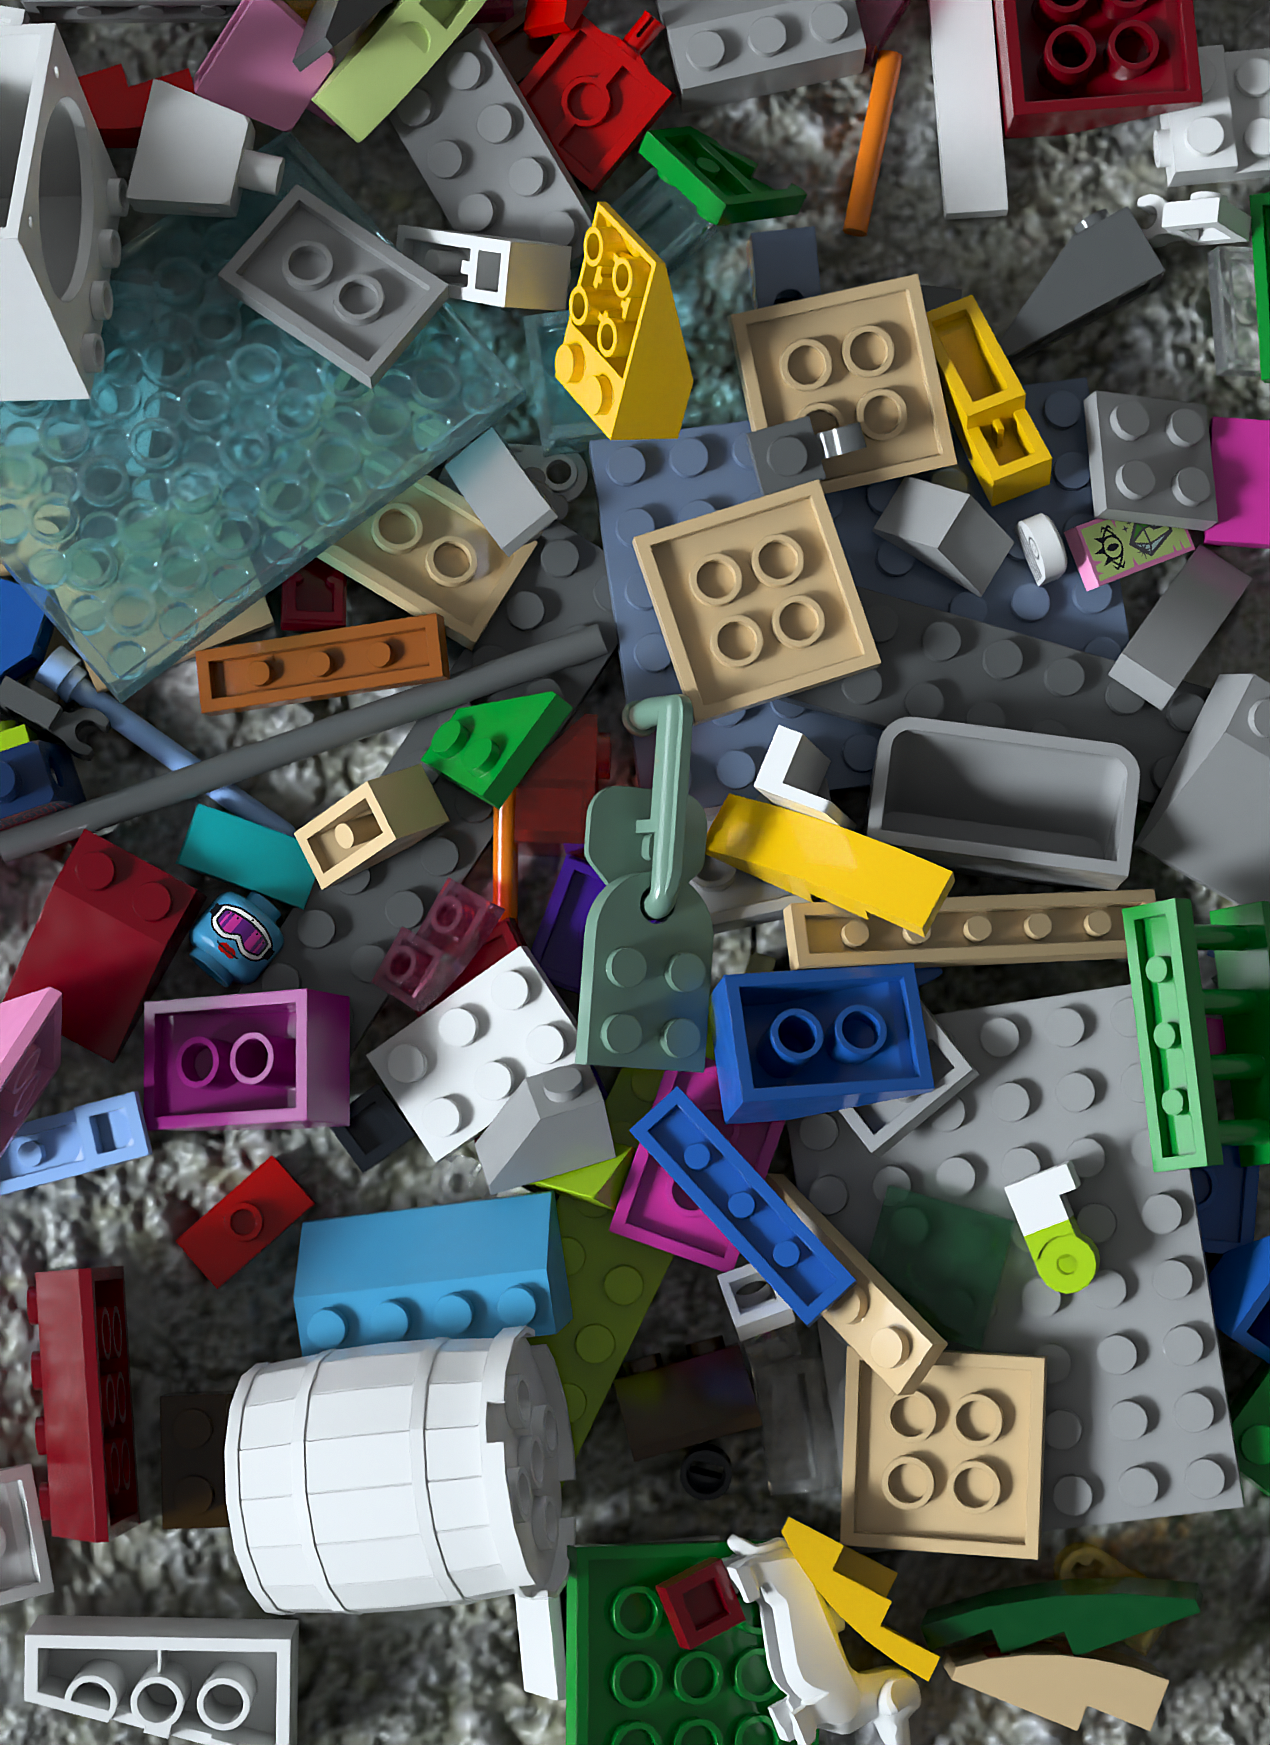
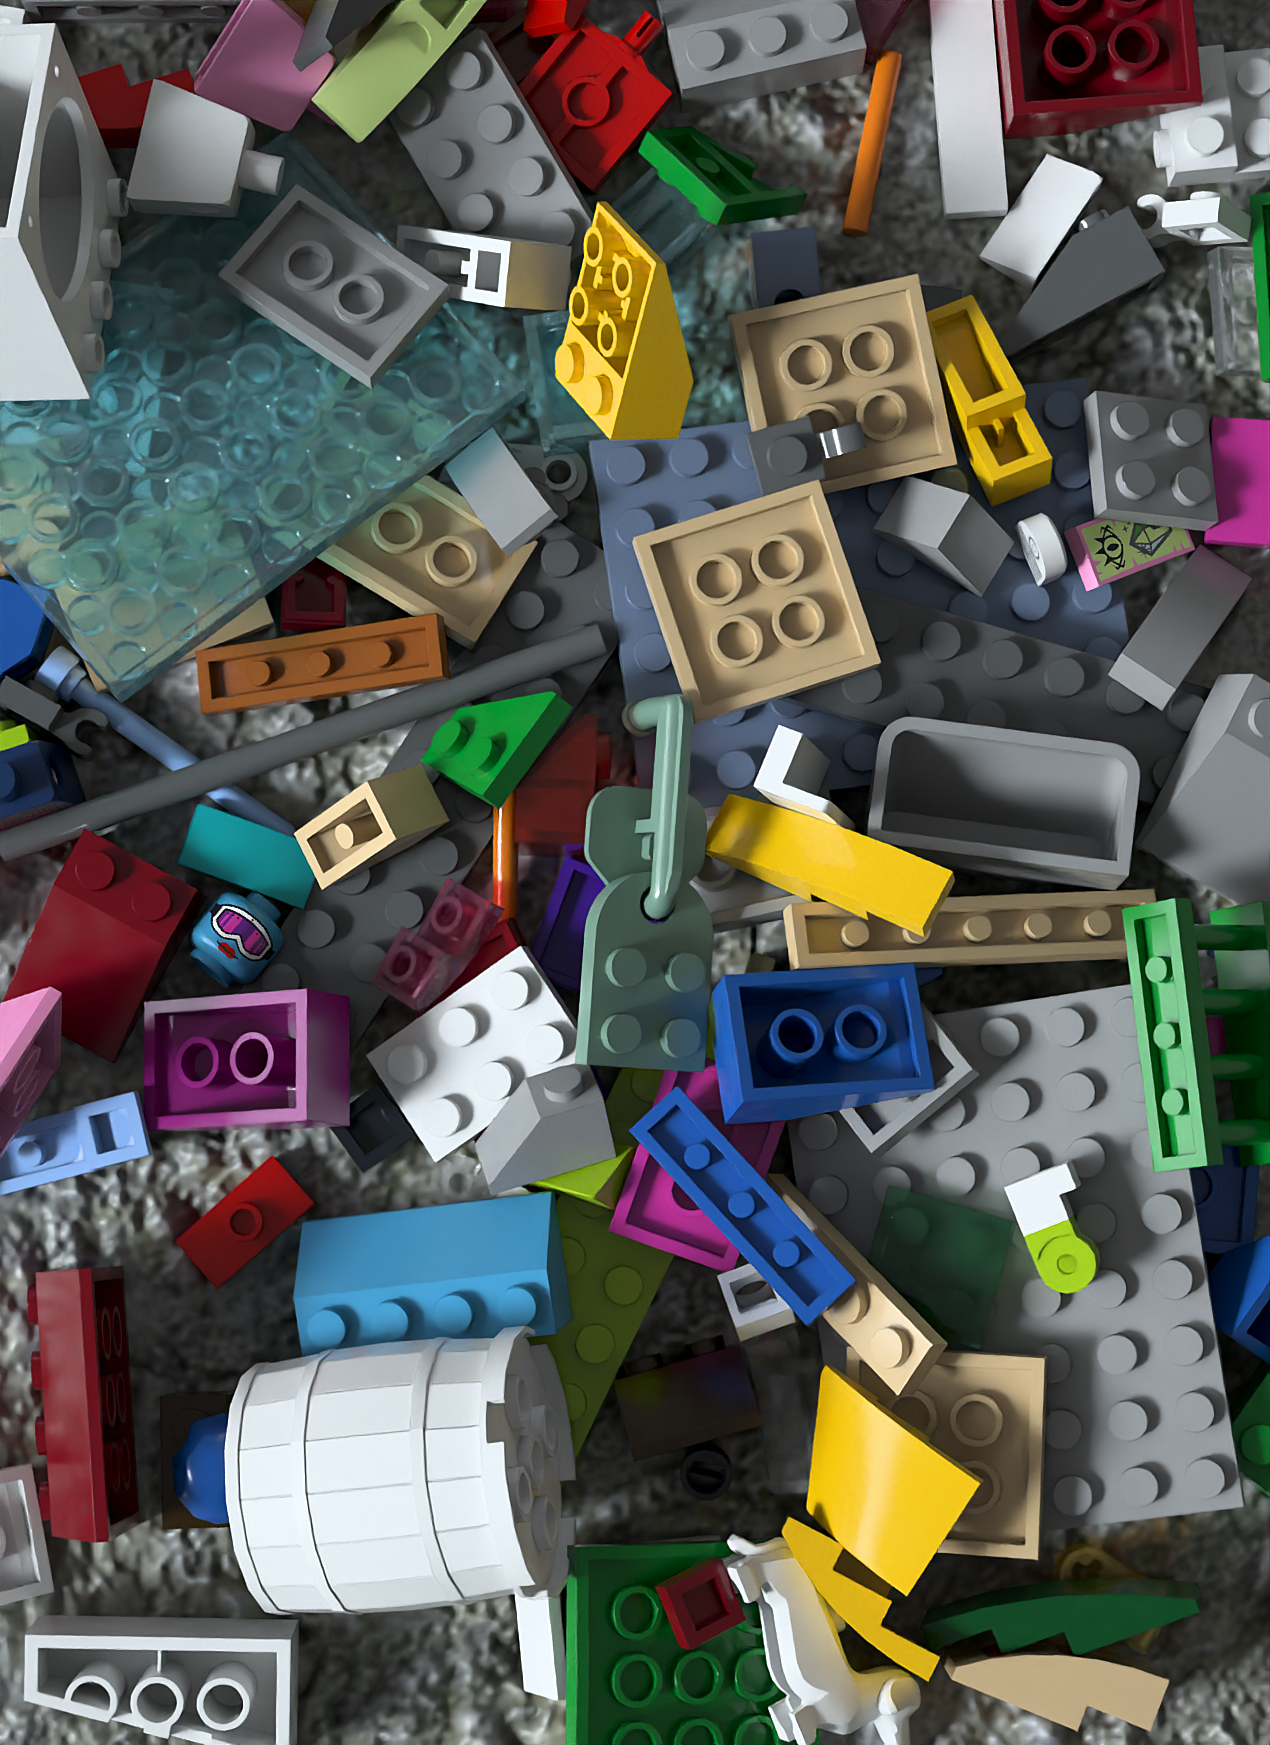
(201, 1470): none -> blue hair
(881, 1483): none -> yellow slope
(1041, 220): none -> white slope

